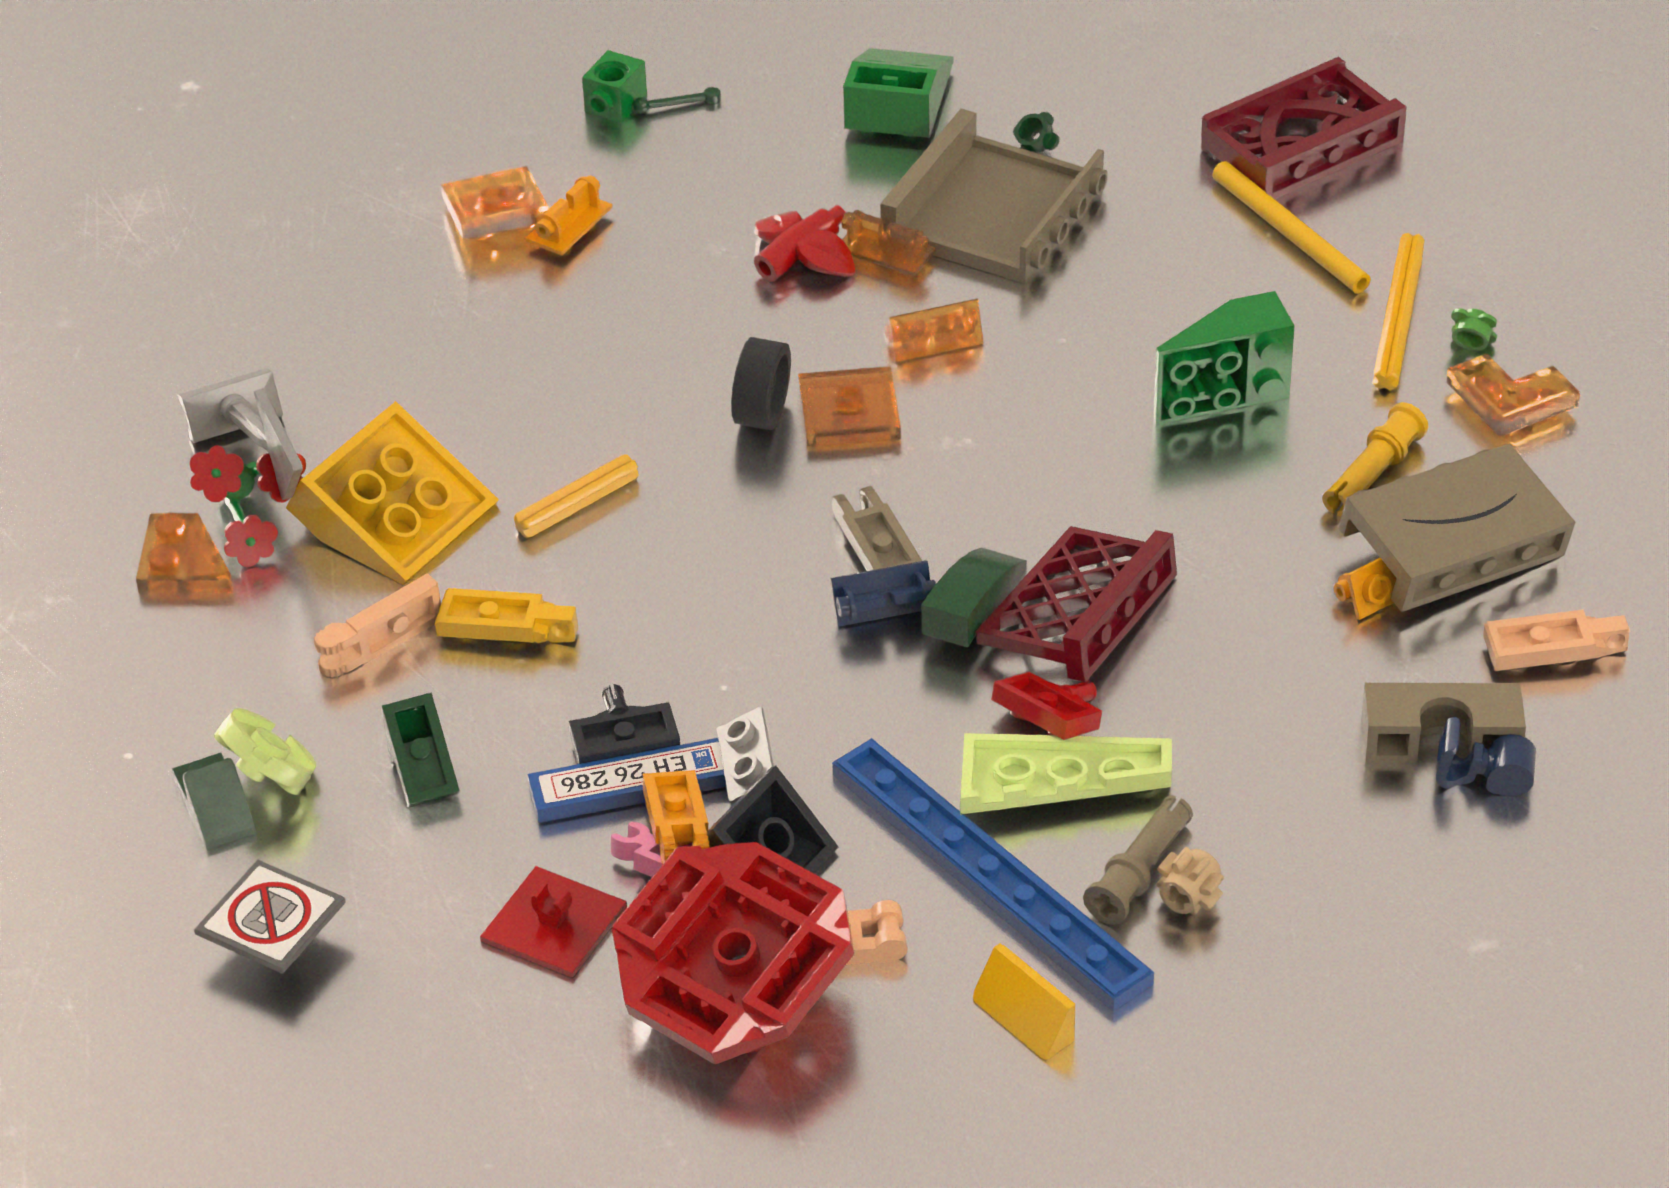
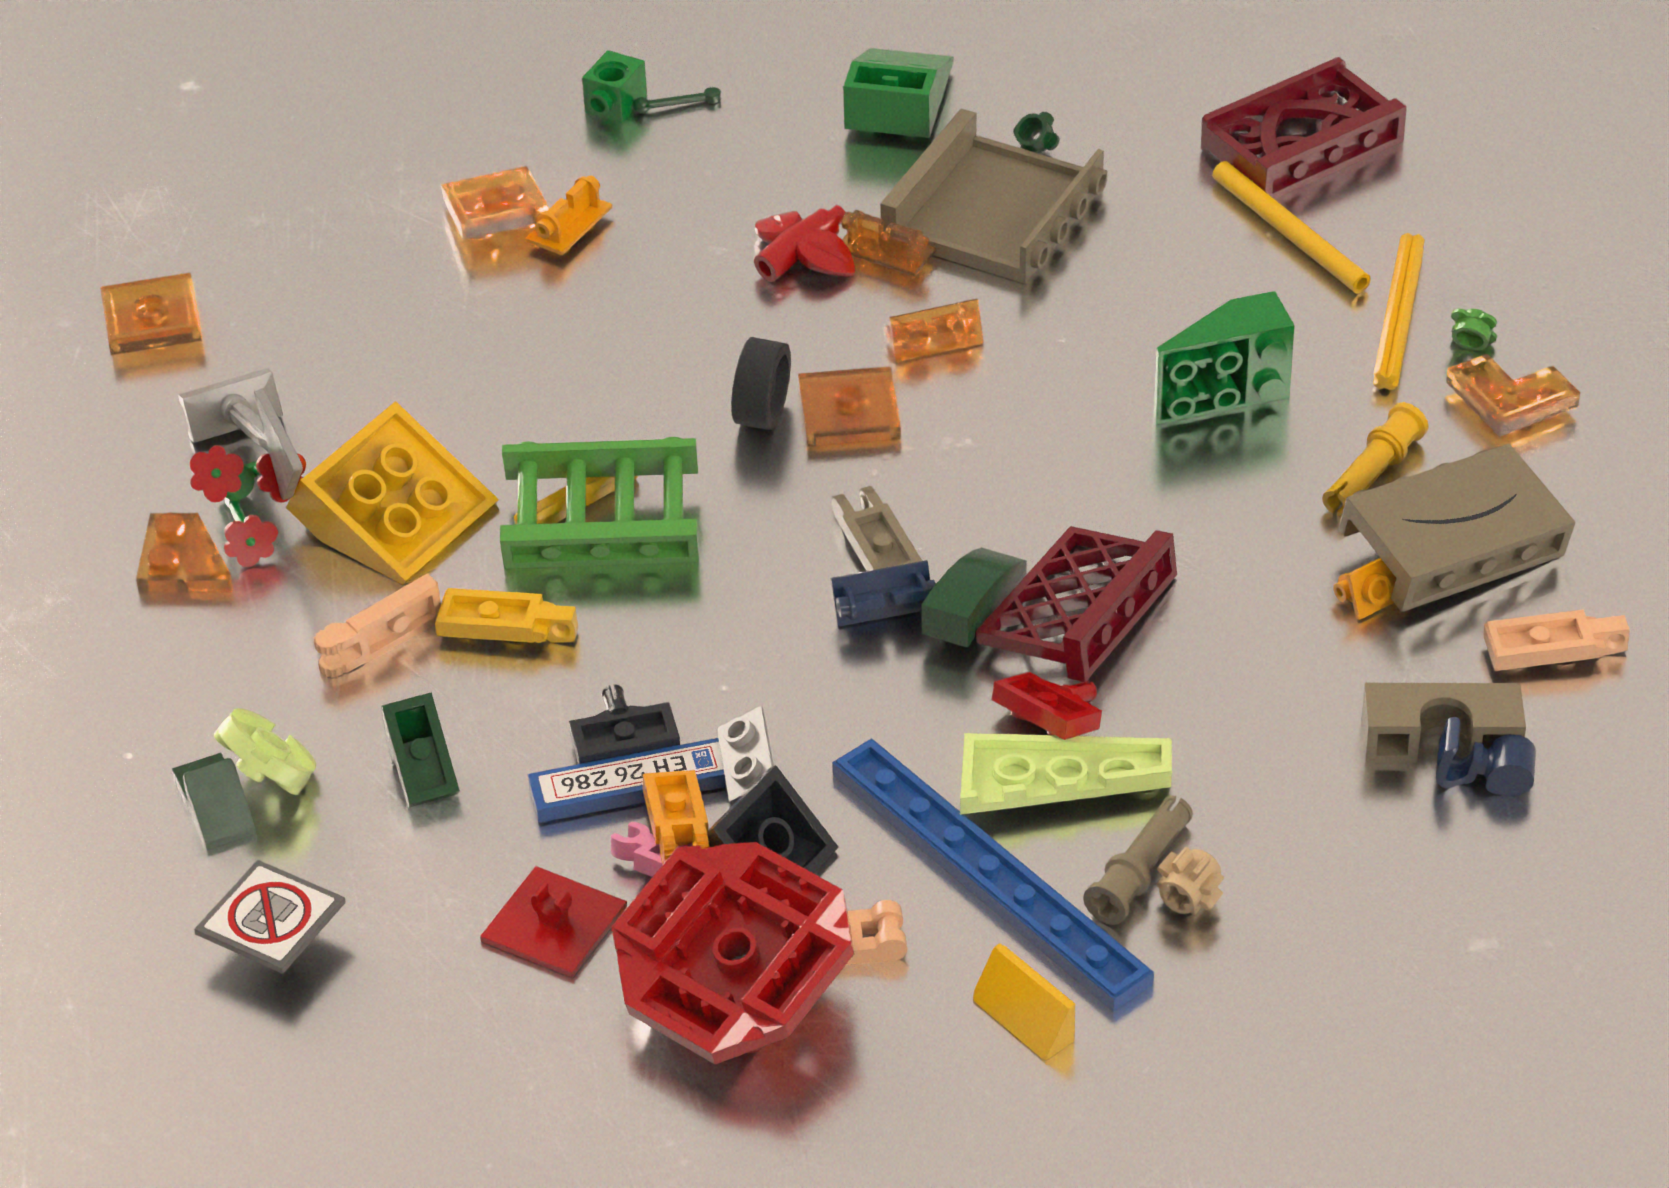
(150, 314): none -> clear orange plate
(600, 542): none -> bright green fence

